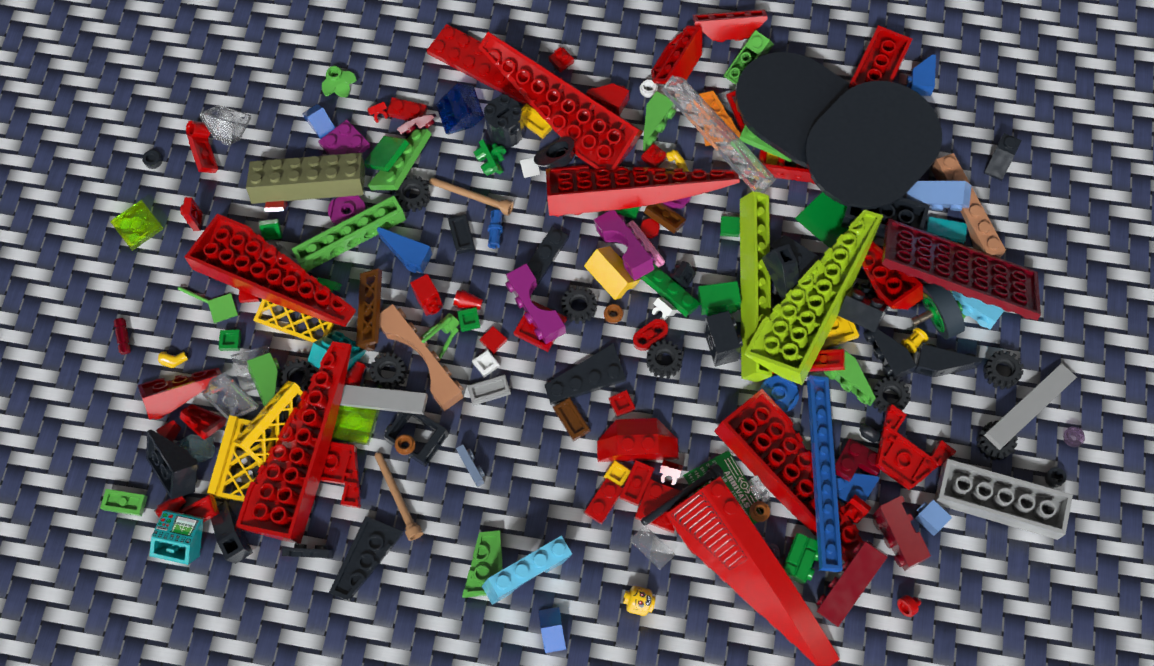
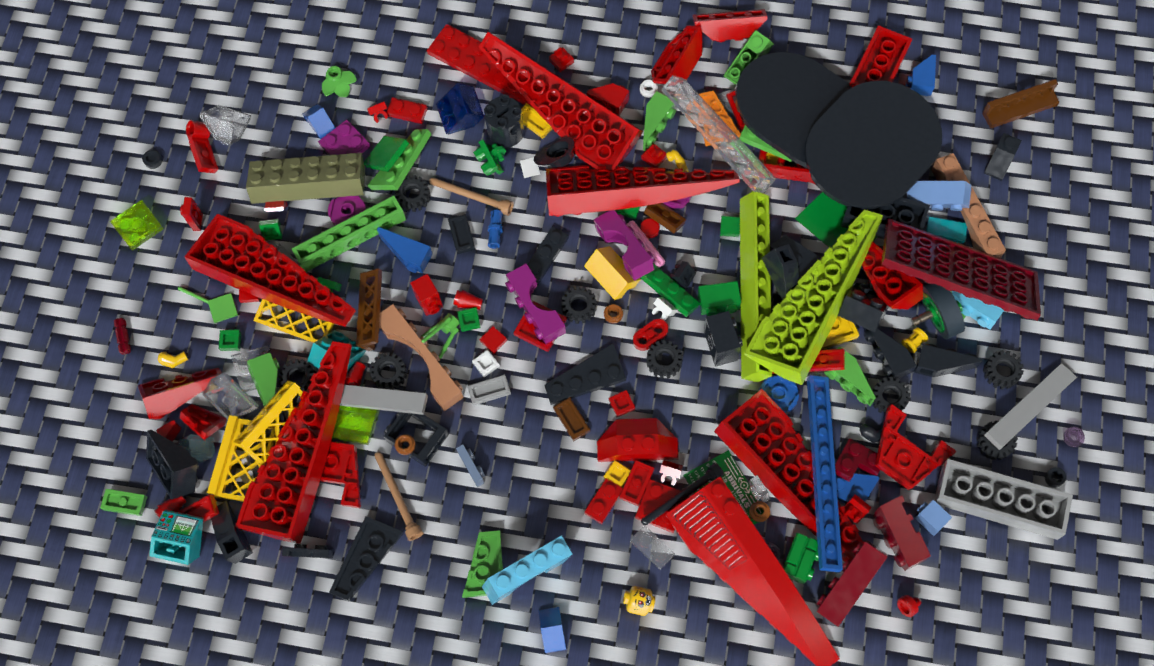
(421, 121): slope -> none
(1021, 104): none -> reddish brown fence

